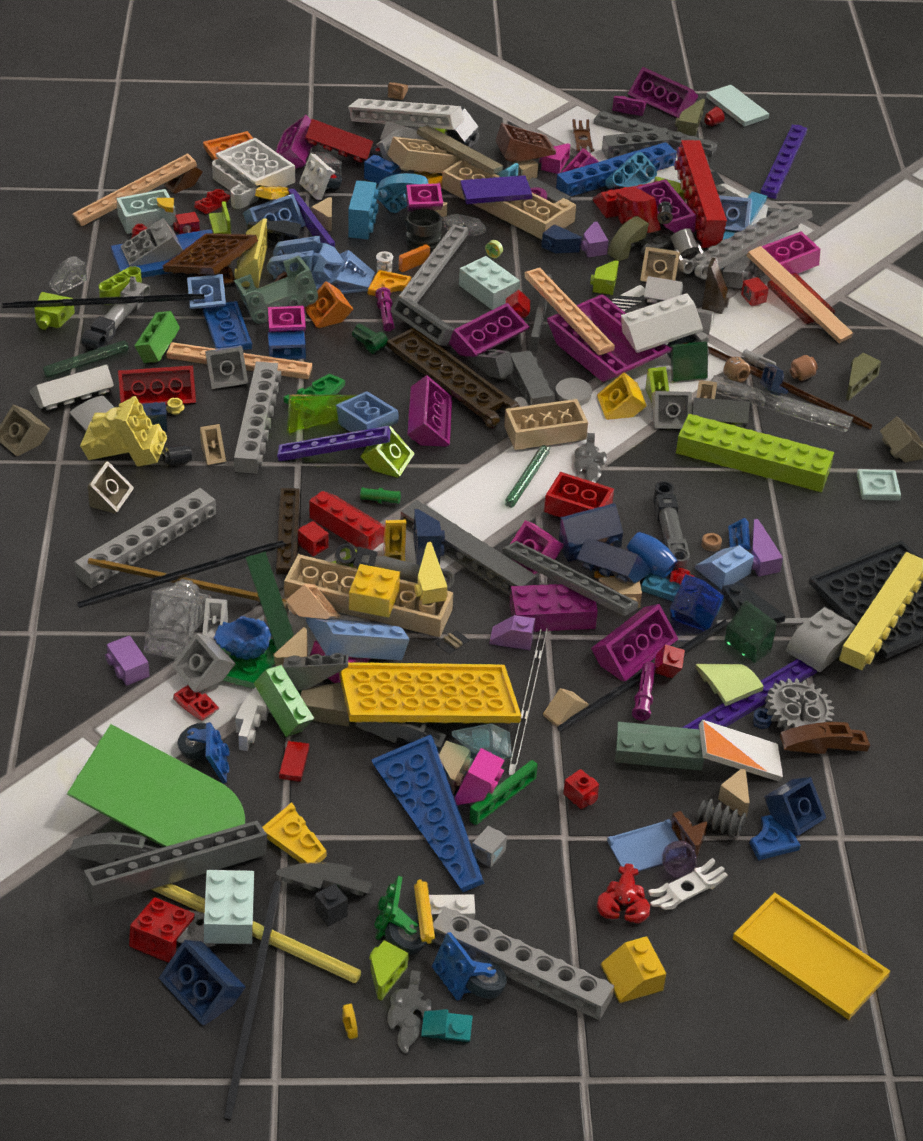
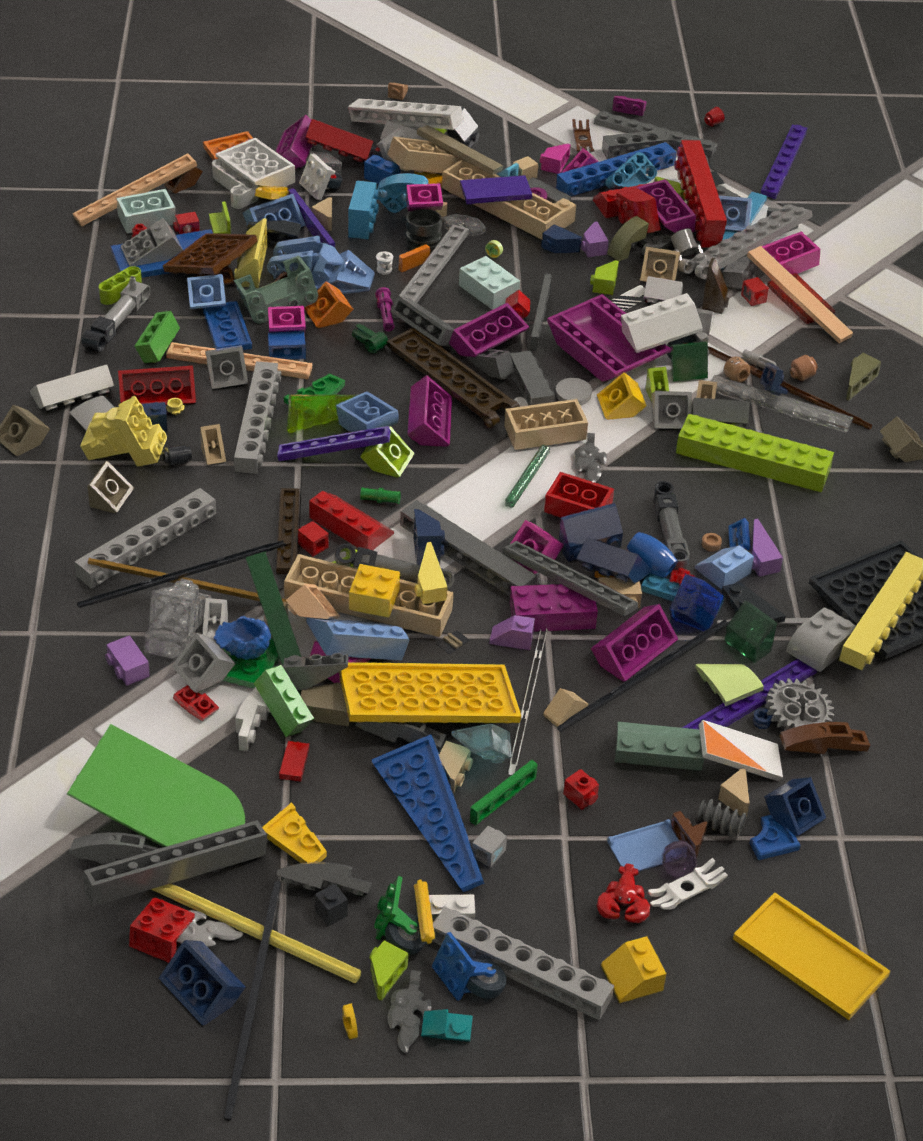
(52, 316): lime torso -> none
(68, 275): clear slope -> none
(85, 358): clear green axle -> none
(106, 300): black piece -> none
(166, 203): yellow tile -> none
(204, 741): blue plate -> none
(212, 201): red slope -> none
(229, 907): light aqua brick -> none
(295, 646): tan slope -> none
(390, 280): light orange tile -> none
(395, 539): yellow slope -> none
(481, 778): dark pink slope -> none
(522, 144): copper slope -> none
(569, 311): light nougat tile -> none
(644, 698): magenta pin -> none
(662, 92): magenta slope -> none
(665, 215): black bush -> none
(669, 661): red brick -> none
(690, 119): olive slope -> none
(737, 105): light aqua tile -> none
(878, 484): light aqua tile -> none

